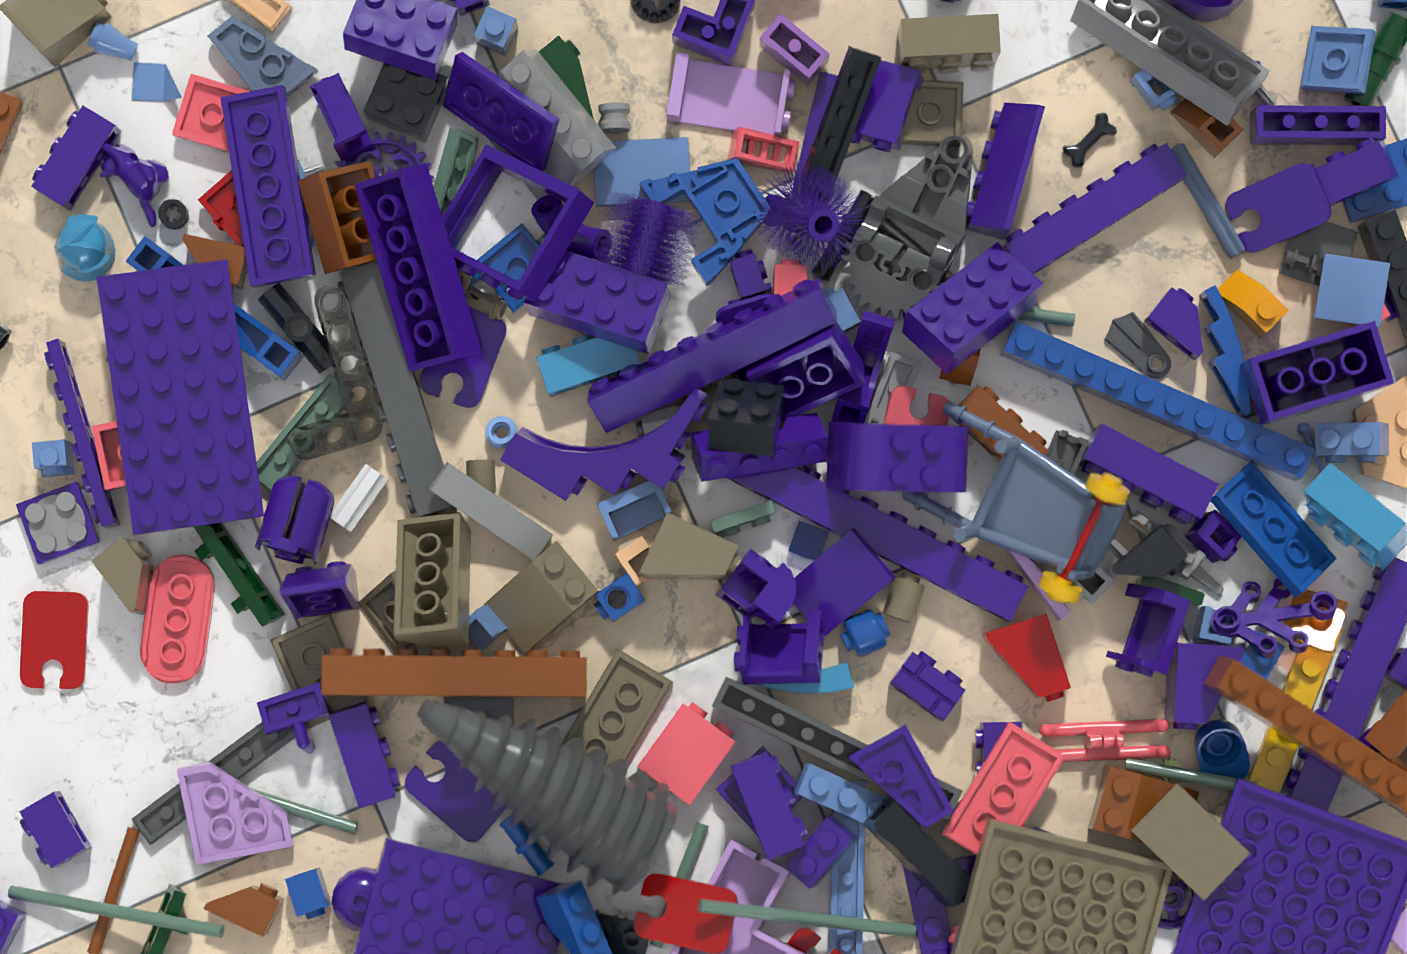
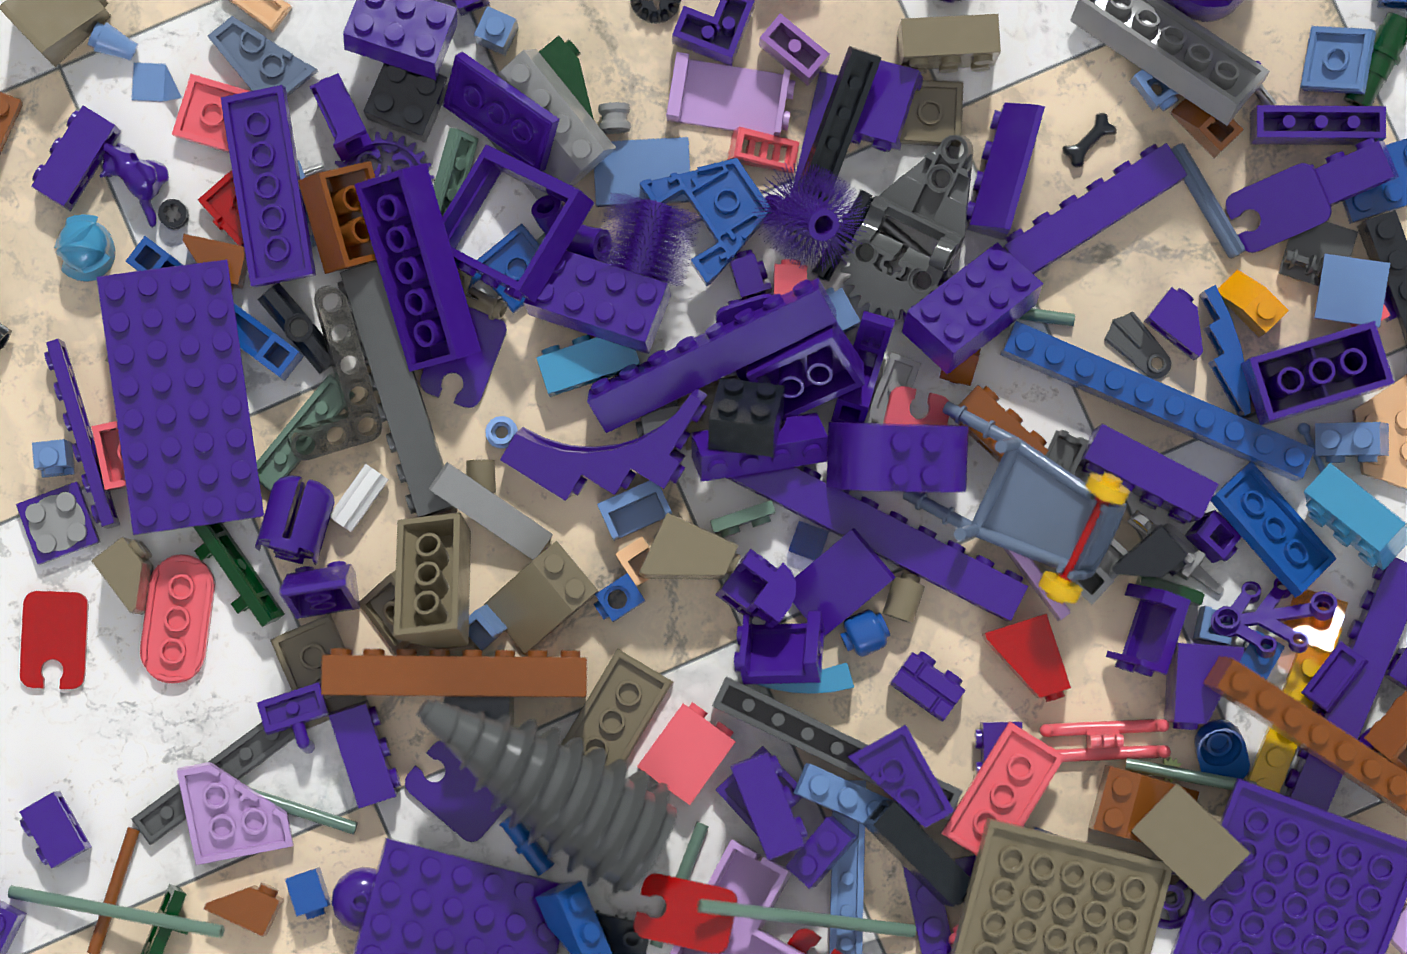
(1334, 677): none -> dark purple tile

